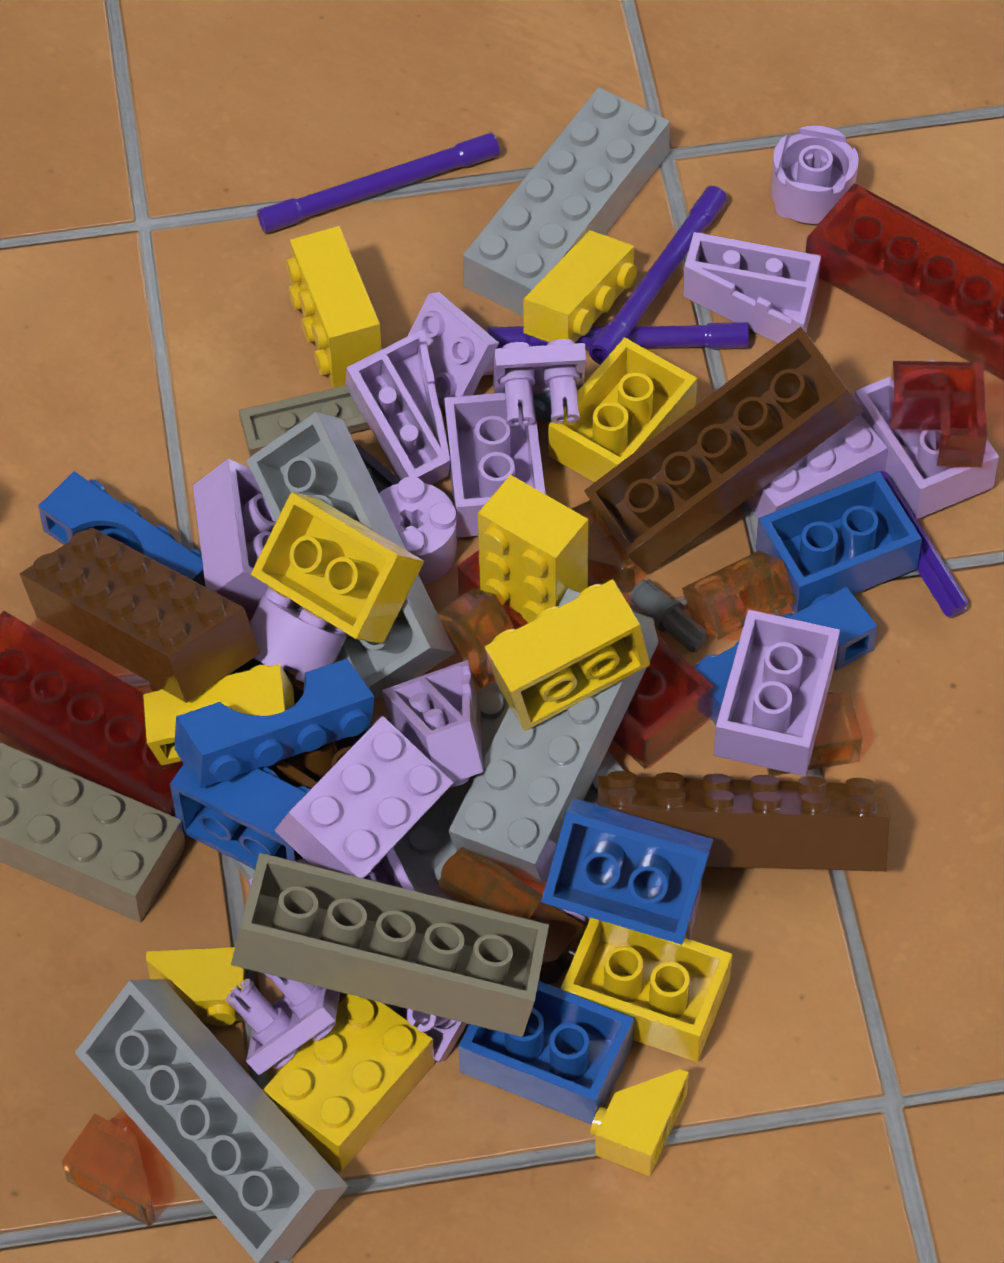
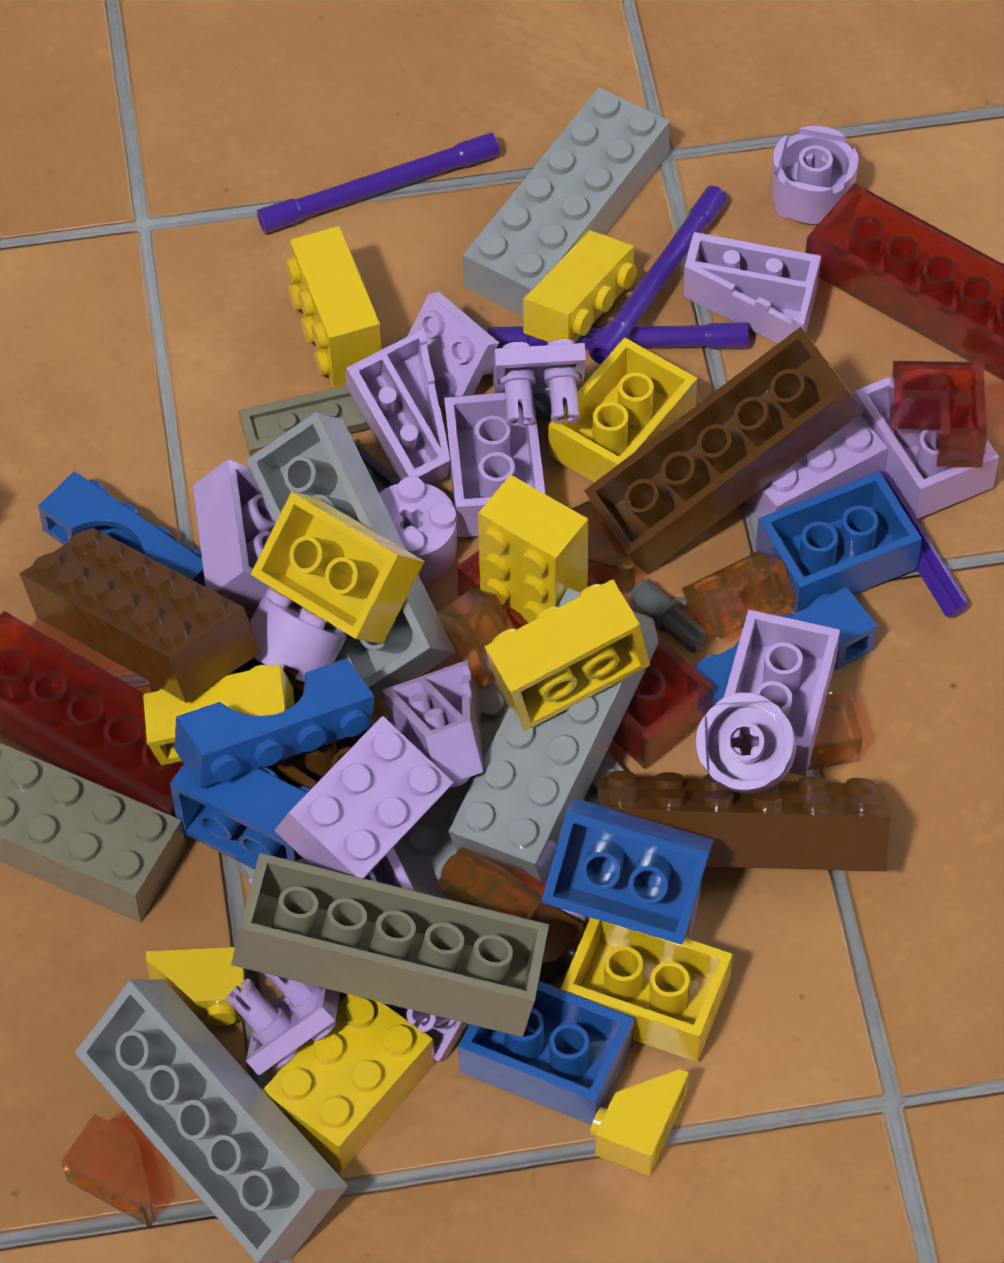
(726, 724): none -> lavender brick

